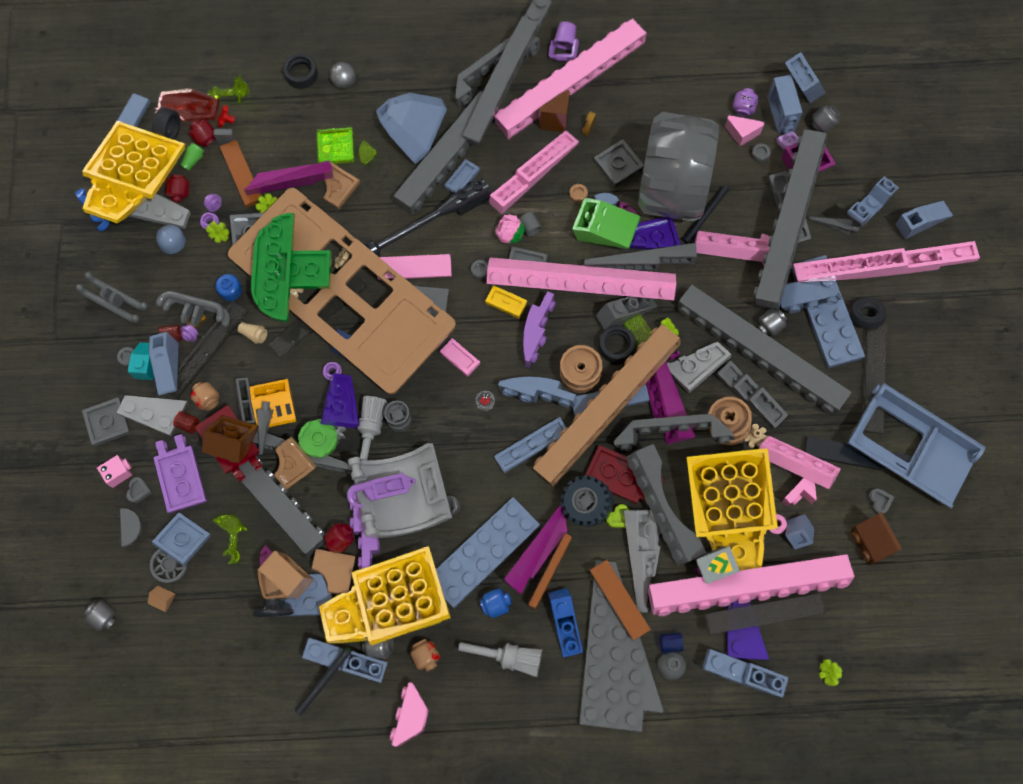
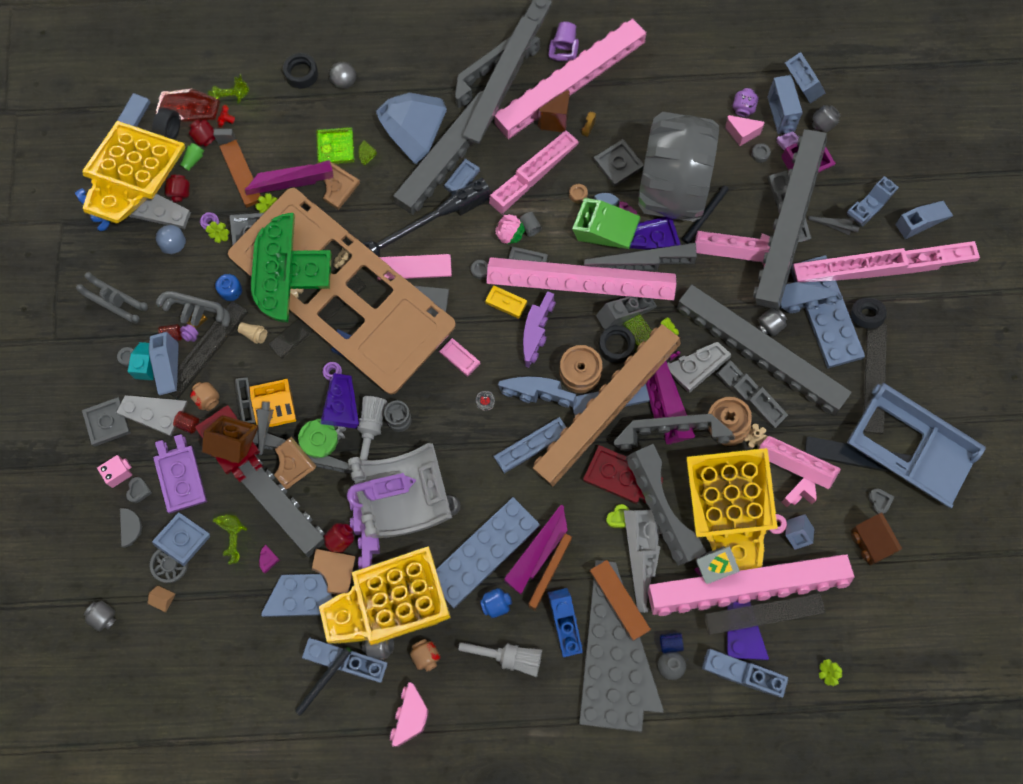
(212, 202): medium lavender plate -> none
(279, 580): medium nougat piece -> none
(587, 501): black wheel -> none

